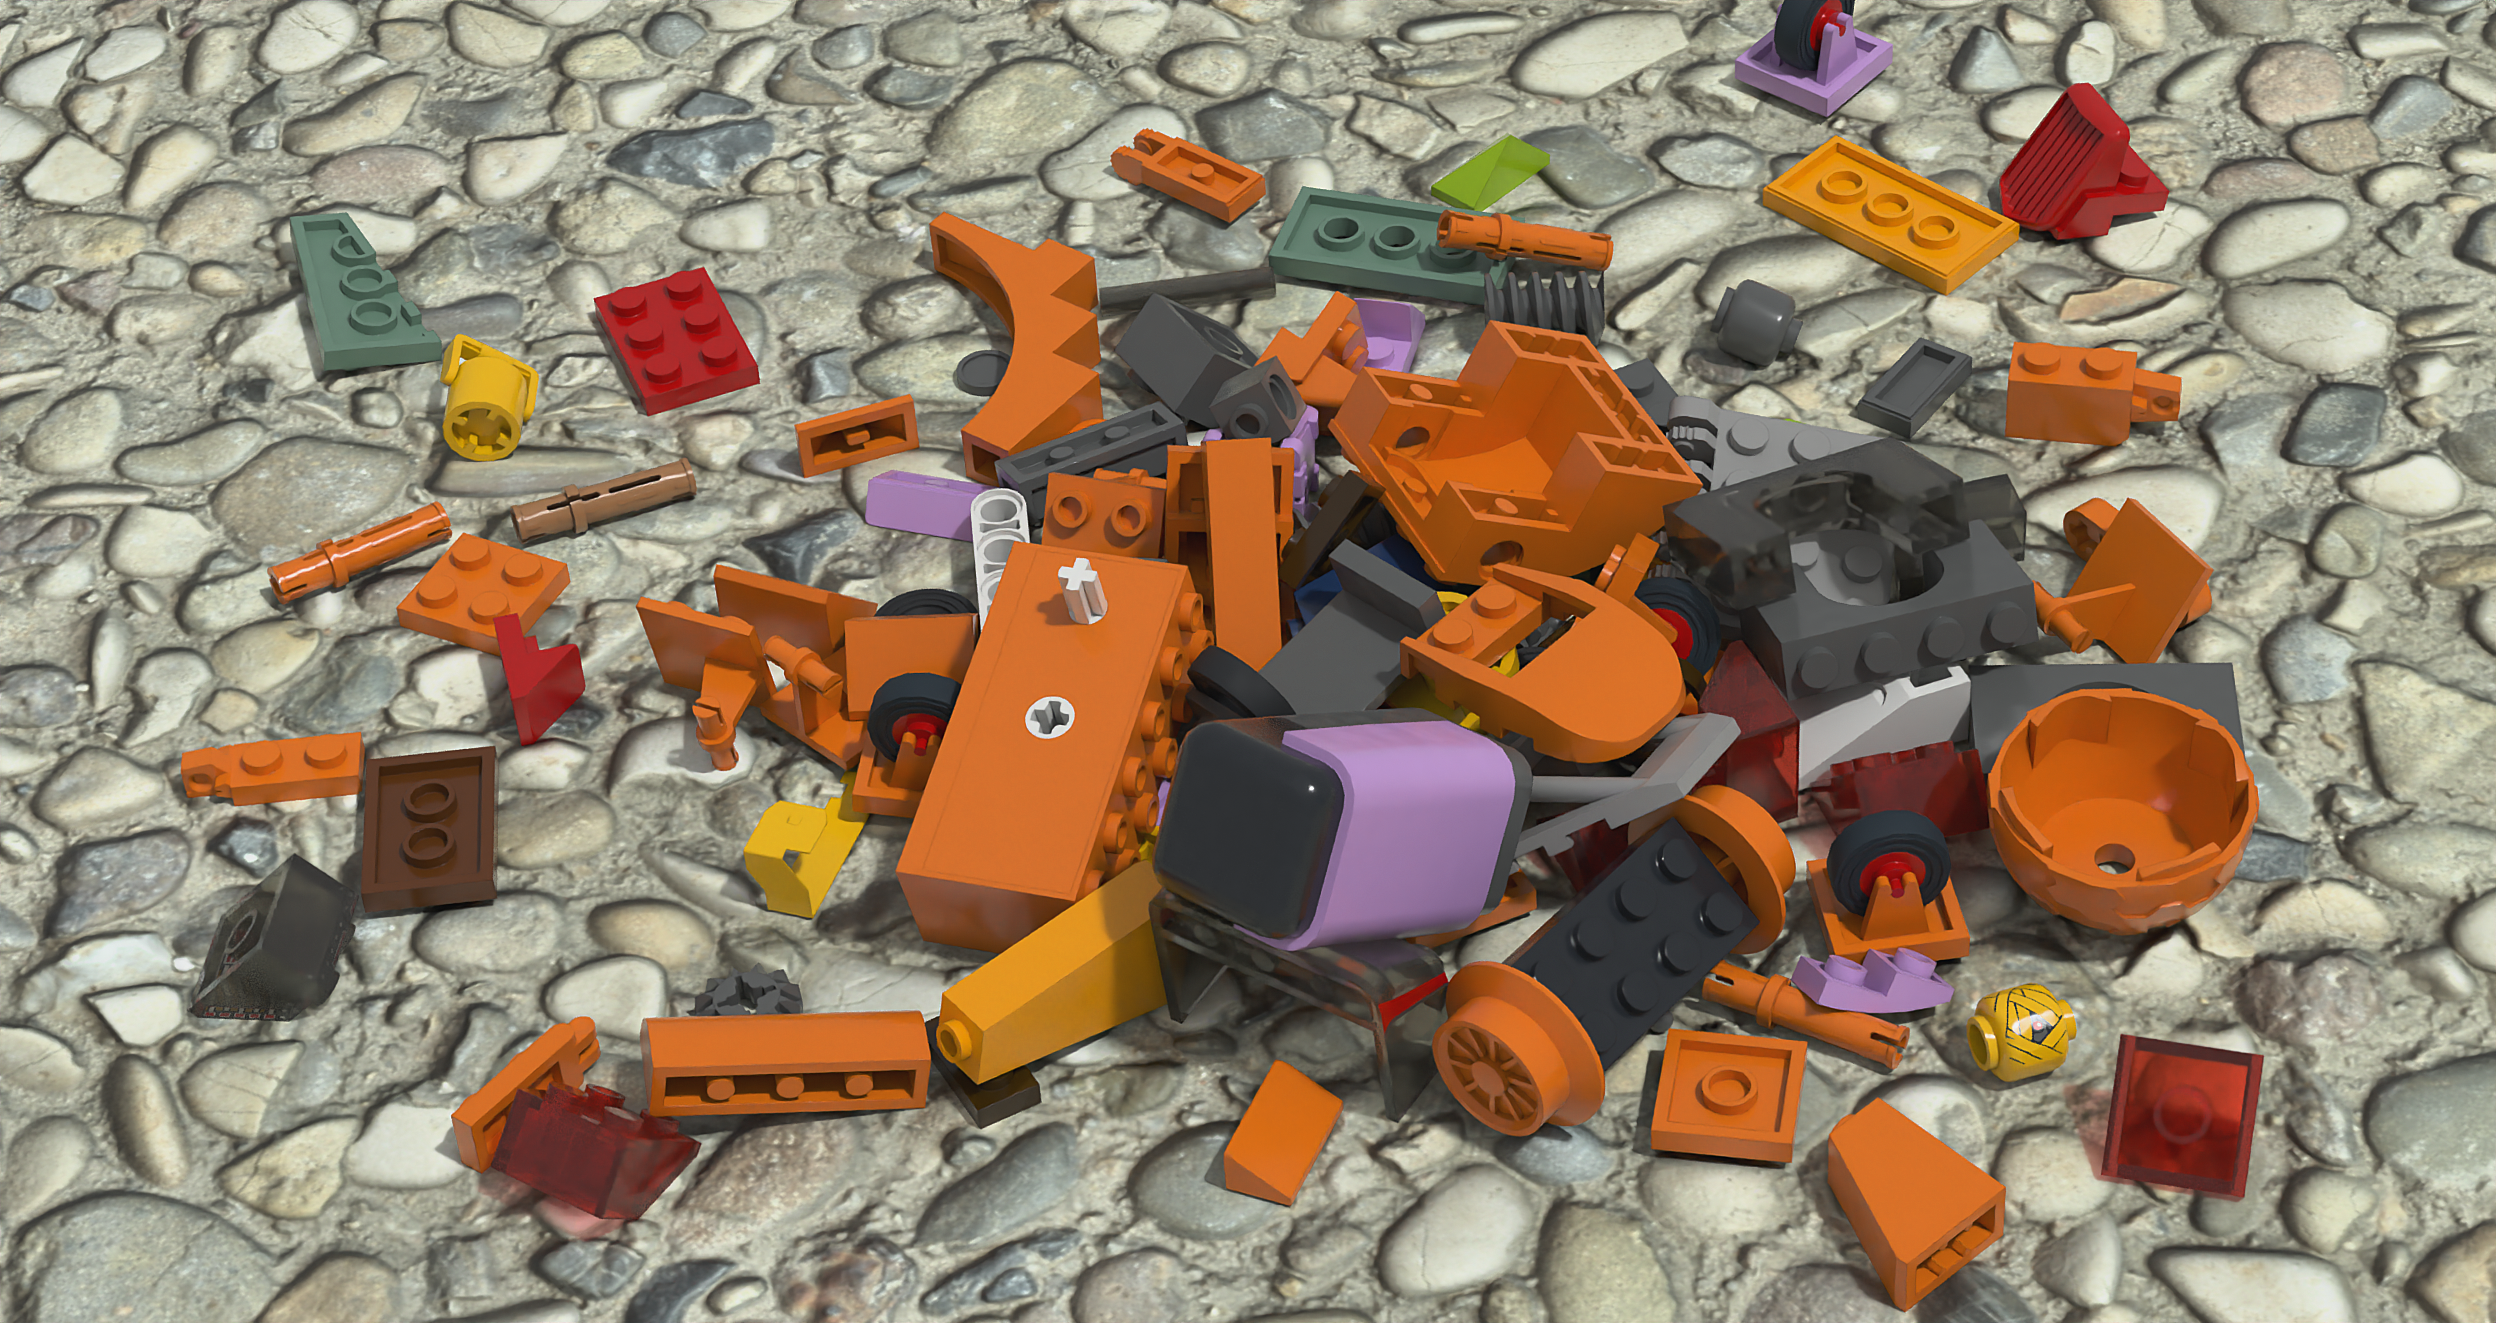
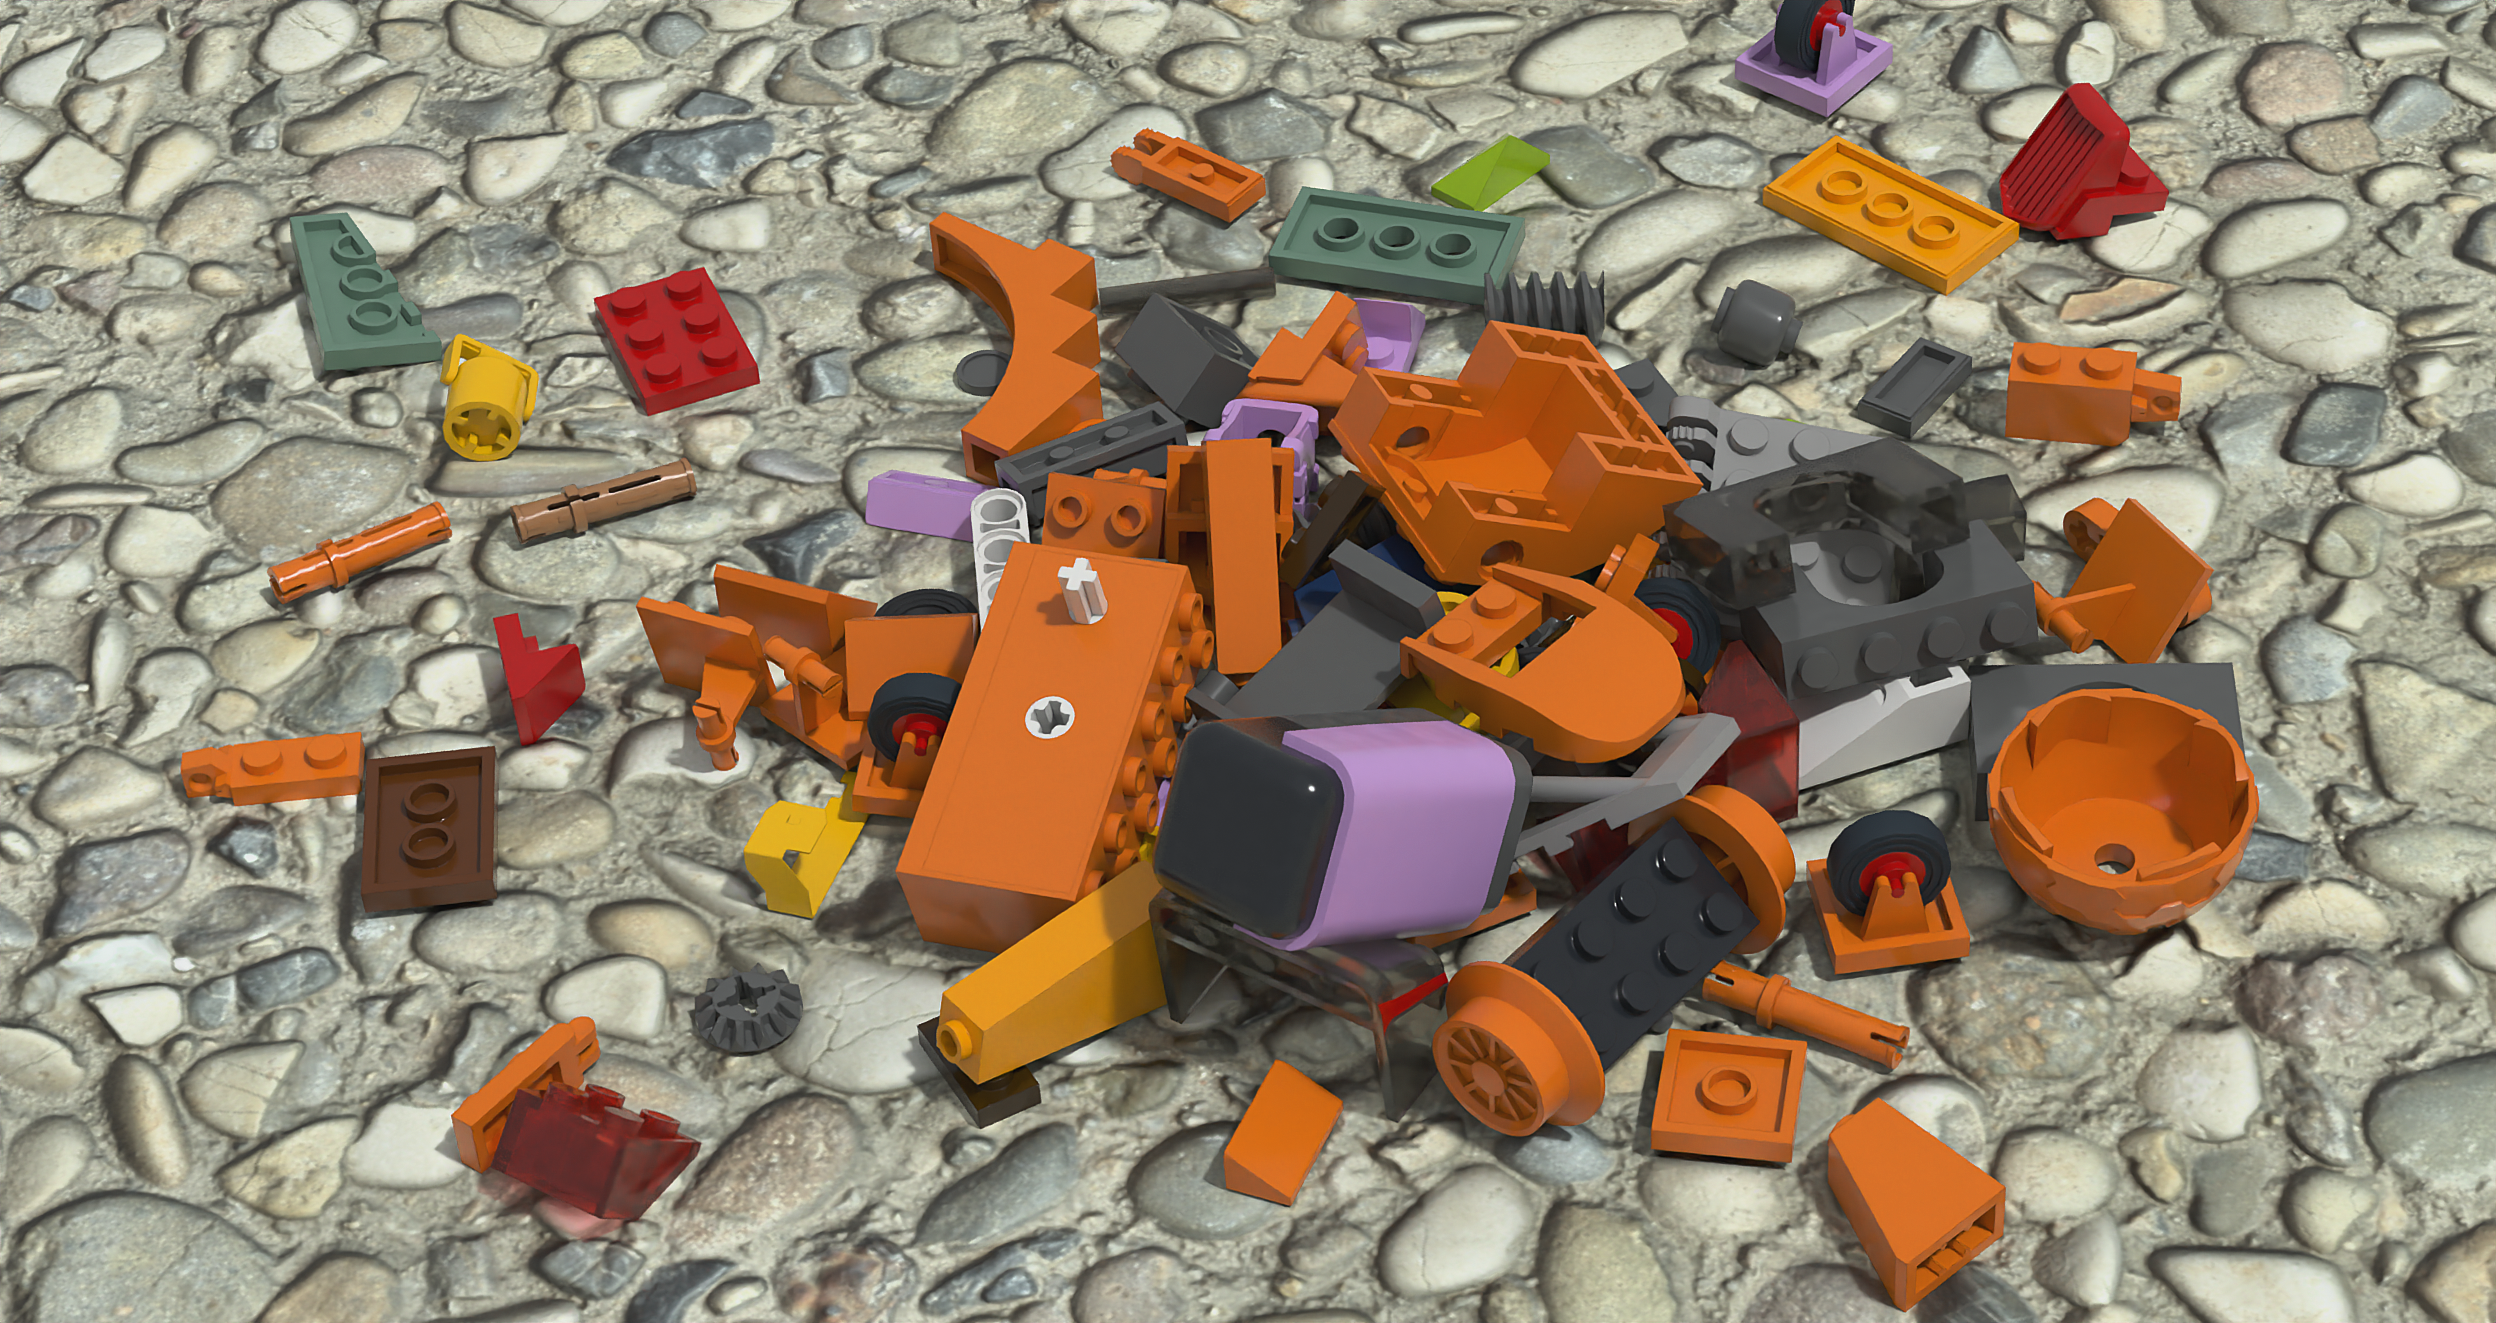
(277, 947): clear smoke slope -> none
(479, 583): orange plate -> none
(785, 1062): orange brick -> none
(857, 436): orange slope -> none
(1236, 685): black tyre -> none
(1259, 403): dark grey brick -> none
(1503, 237): orange pin -> none
(1878, 986): lavender slope -> none
(1922, 780): clear red slope -> none
(2021, 1032): yellow head -> none
(2183, 1115): clear red slope -> none

